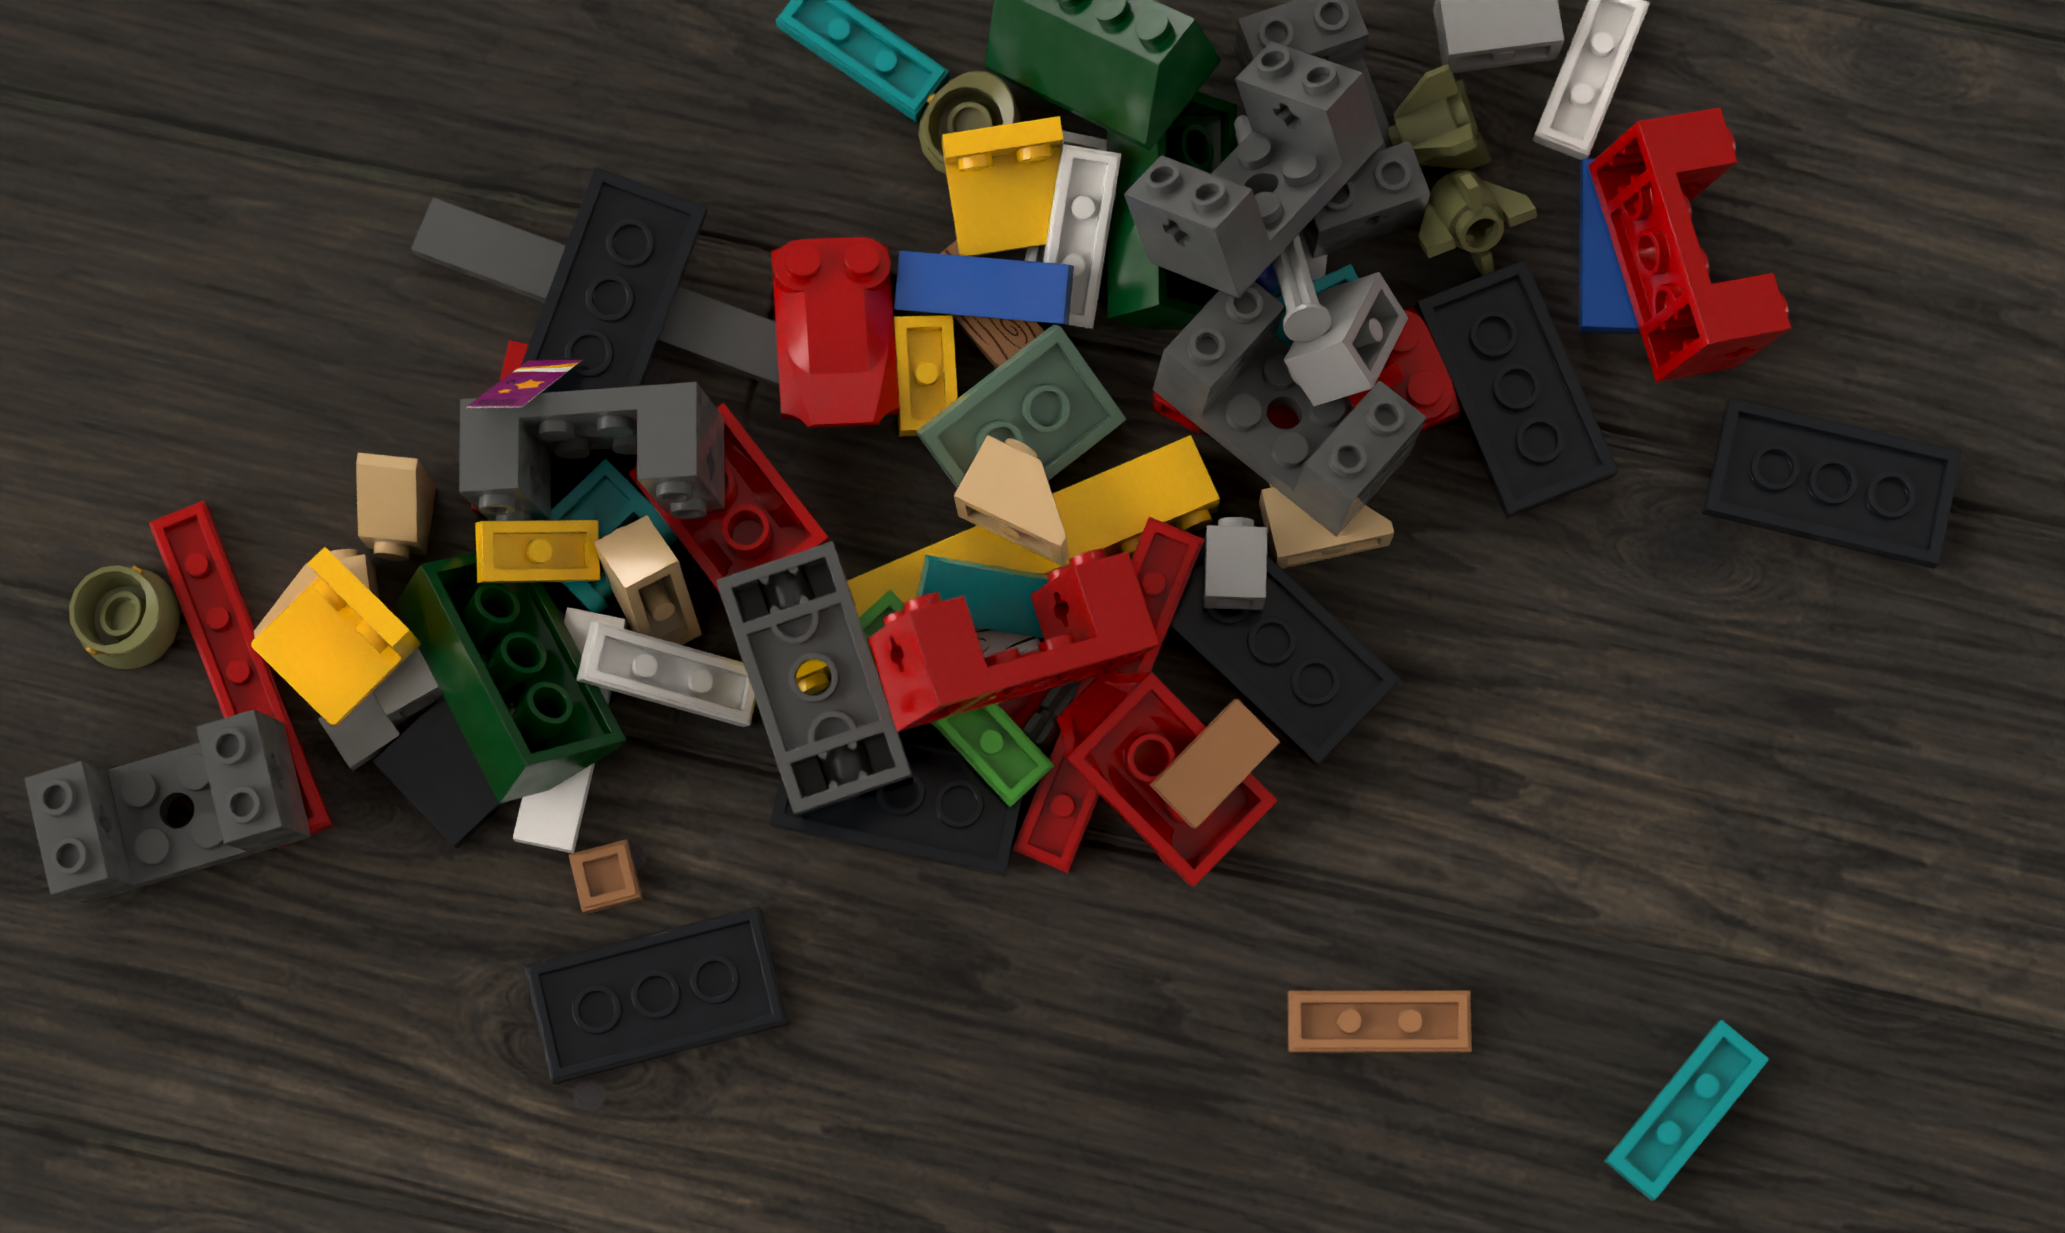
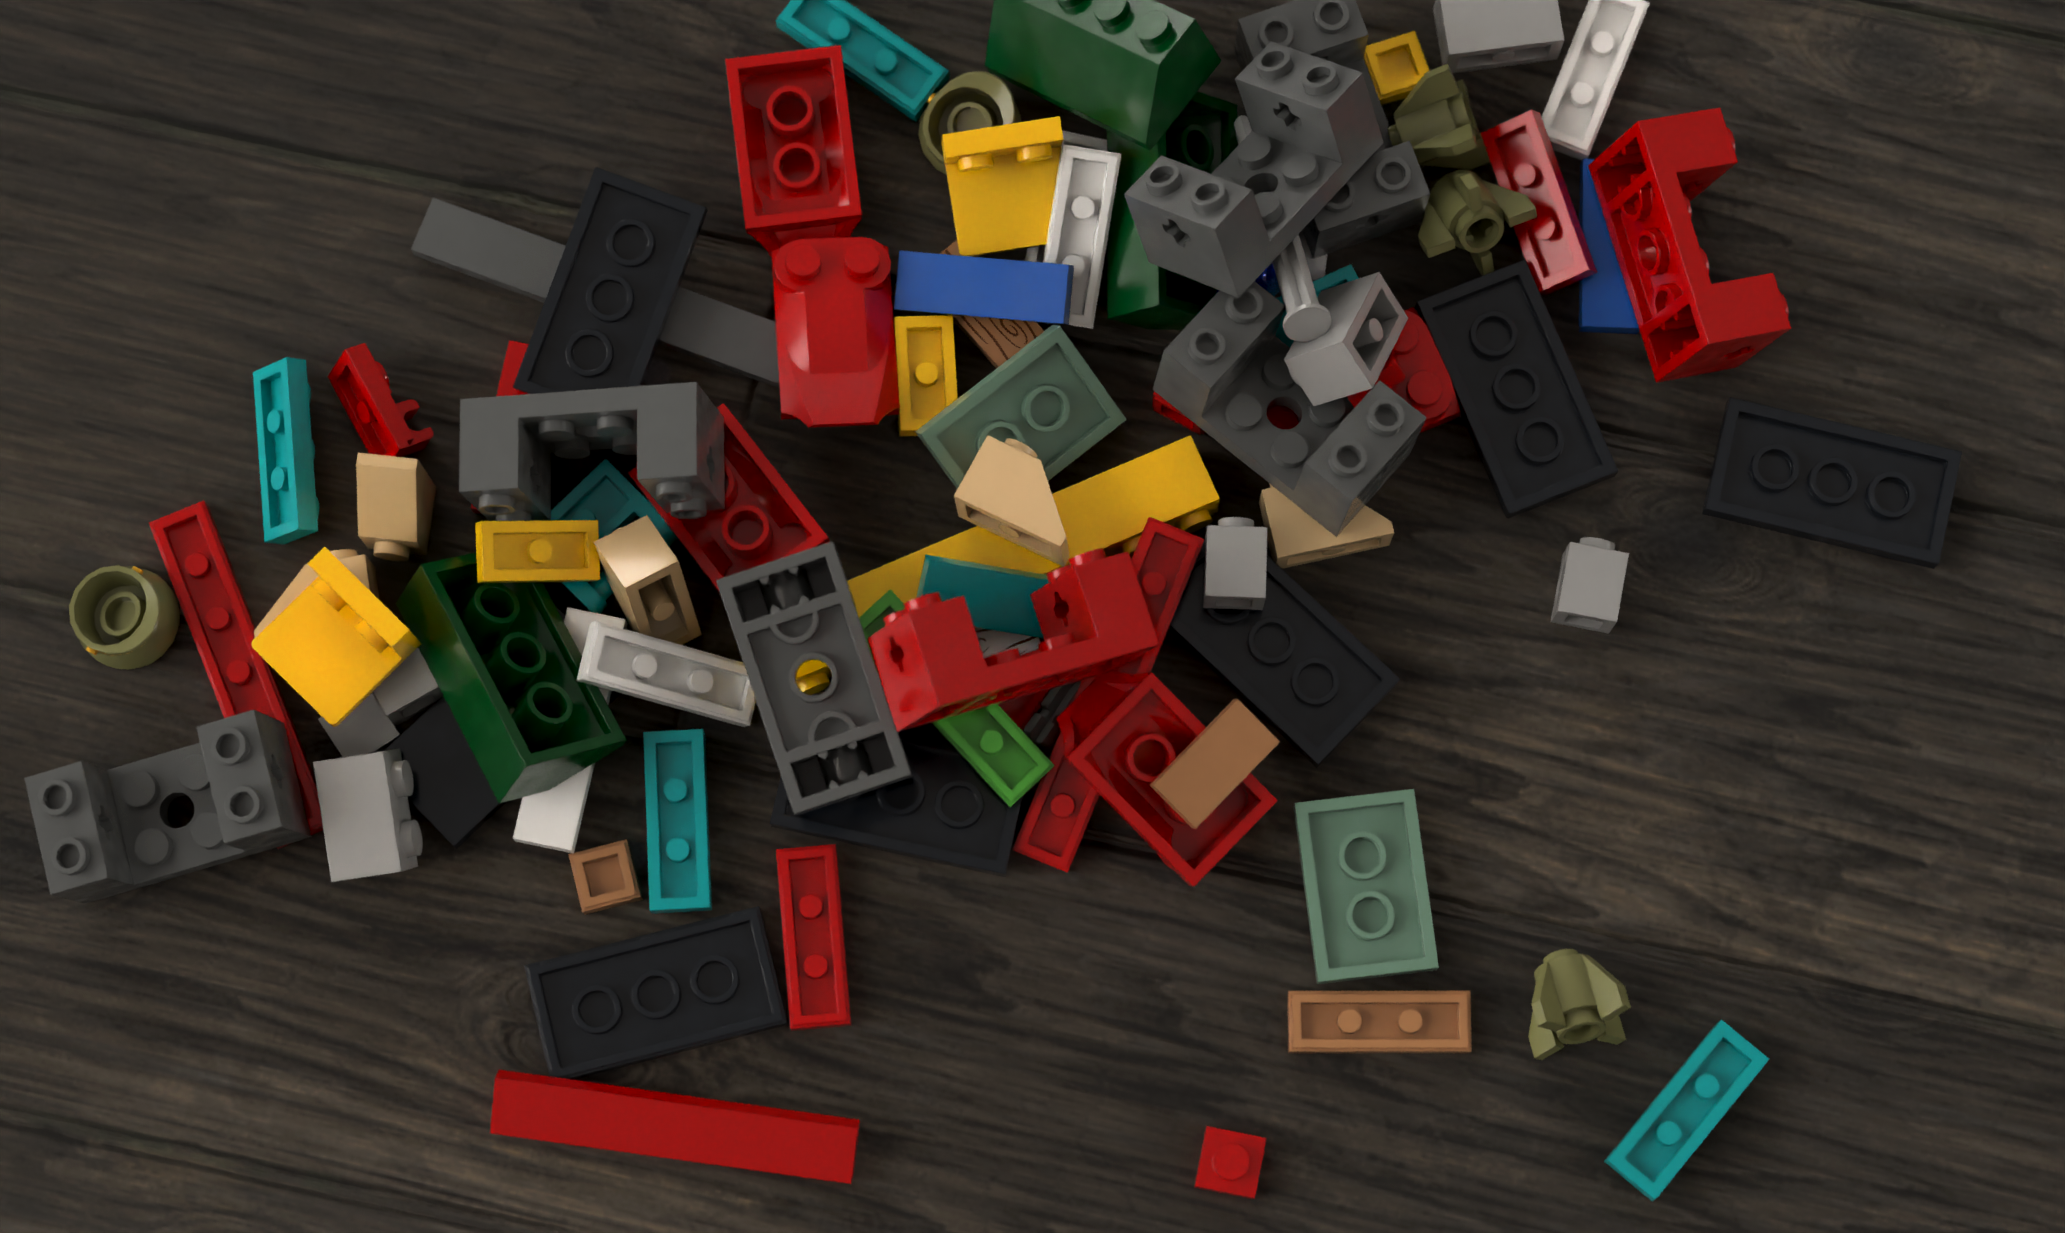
(285, 451): none -> teal plate
(367, 814): none -> light grey brick
(369, 404): none -> red plate
(524, 383): magenta sticker -> none
(674, 1126): none -> red tile
(677, 821): none -> teal plate
(794, 145): none -> red slope
(813, 937): none -> red tile
(1230, 1162): none -> red plate
(1365, 886): none -> sand green plate
(1395, 66): none -> yellow tile
(1527, 164): none -> red plate
(1574, 1003): none -> olive brick
(1590, 585): none -> light grey brick

